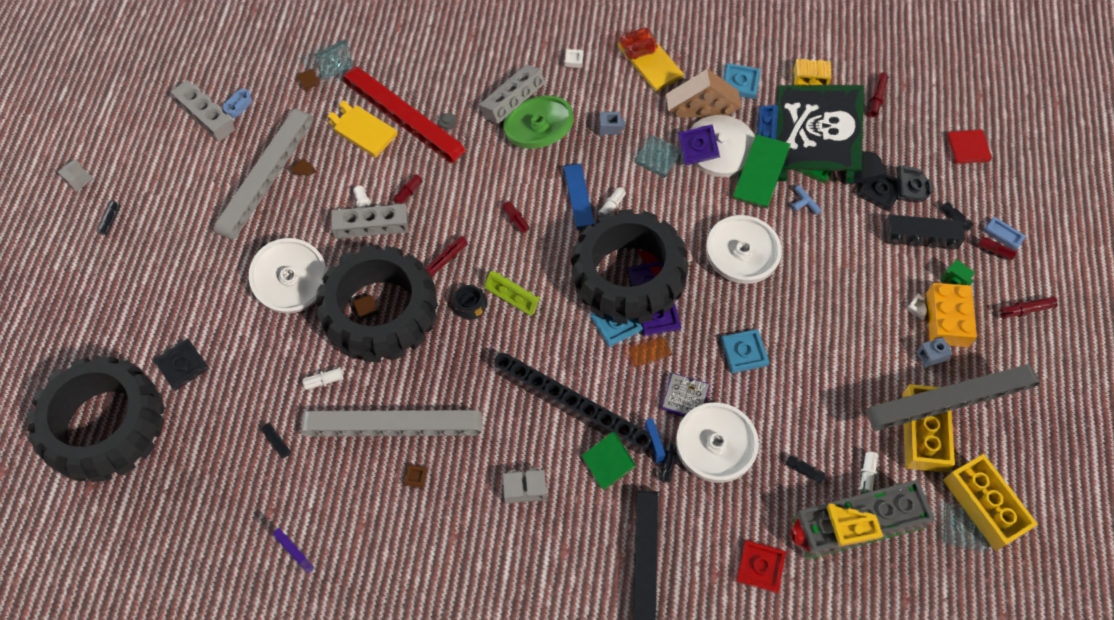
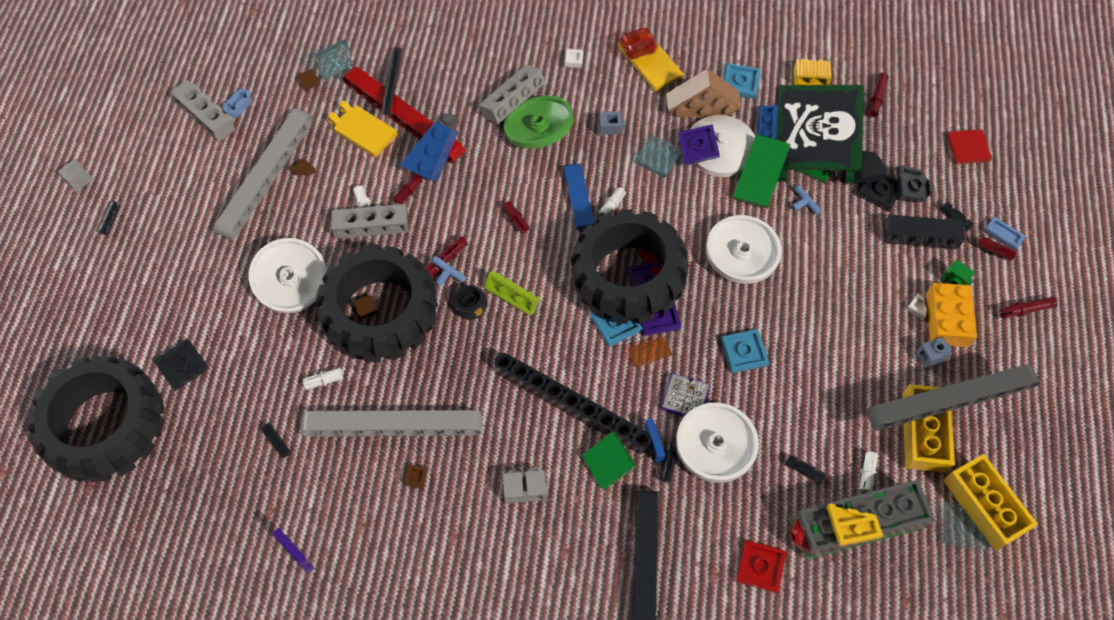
(391, 81): none -> black axle
(431, 152): none -> blue wedge
(448, 270): none -> medium blue piece

